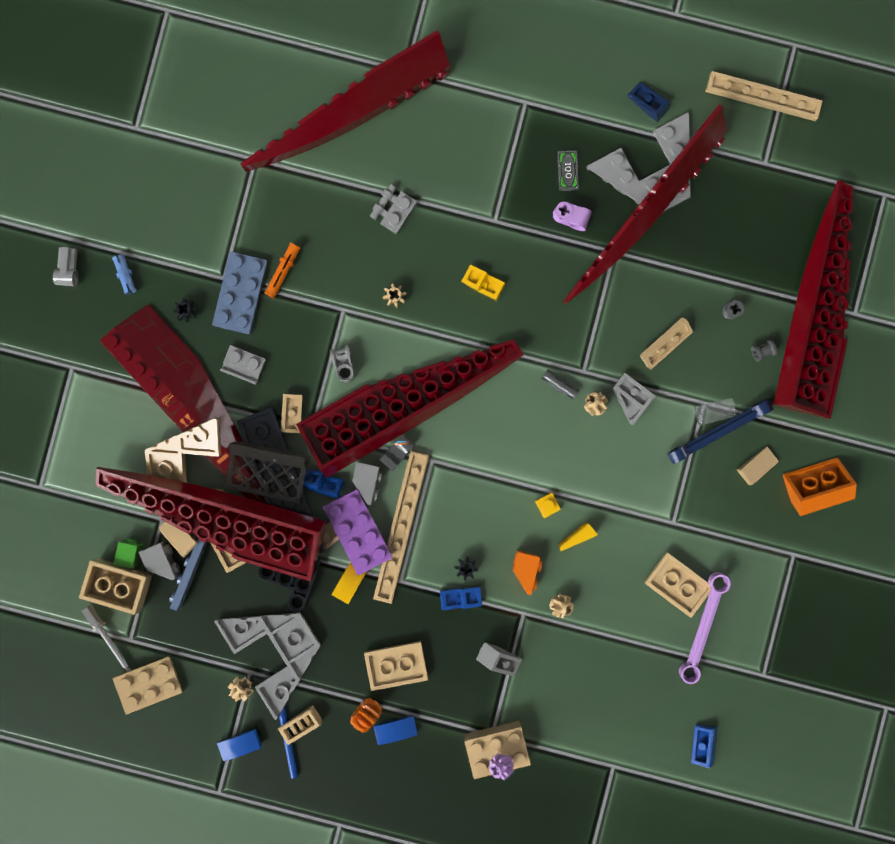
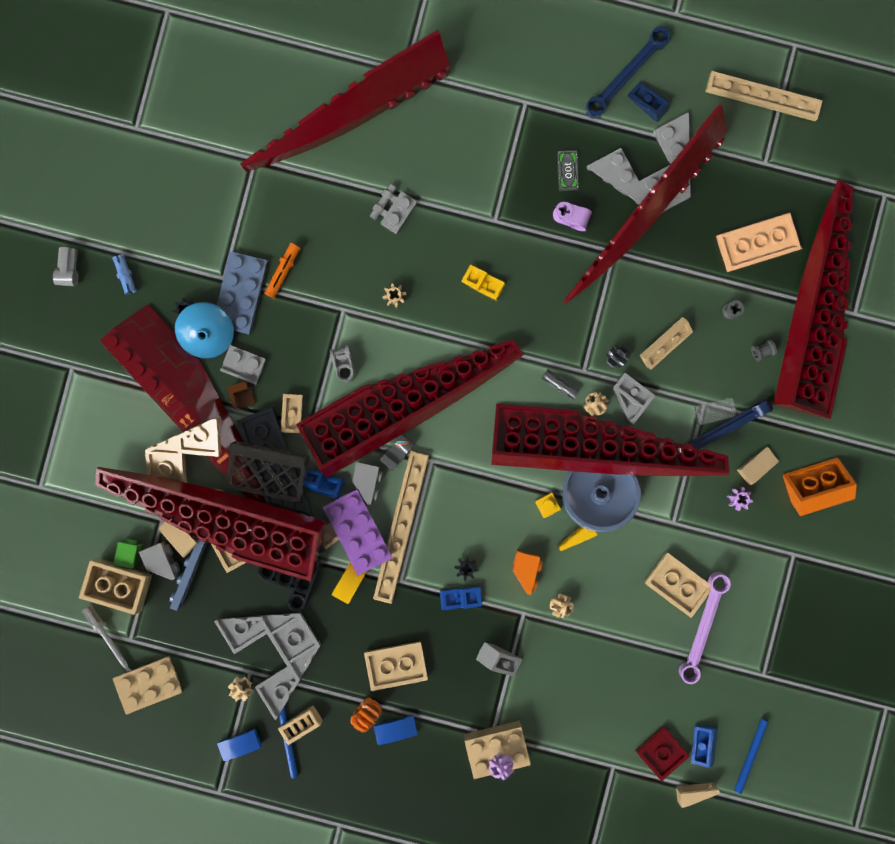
(207, 319): none -> dark azure dish
(241, 395): none -> reddish brown panel
(585, 444): none -> dark red wedge
(601, 500): none -> sand blue dish
(617, 356): none -> black gear
(627, 72): none -> dark blue piece
(662, 753): none -> dark red tile
(692, 794): none -> tan slope
(735, 497): none -> lavender gear
(751, 756): none -> blue bar
(758, 242): none -> light nougat tile

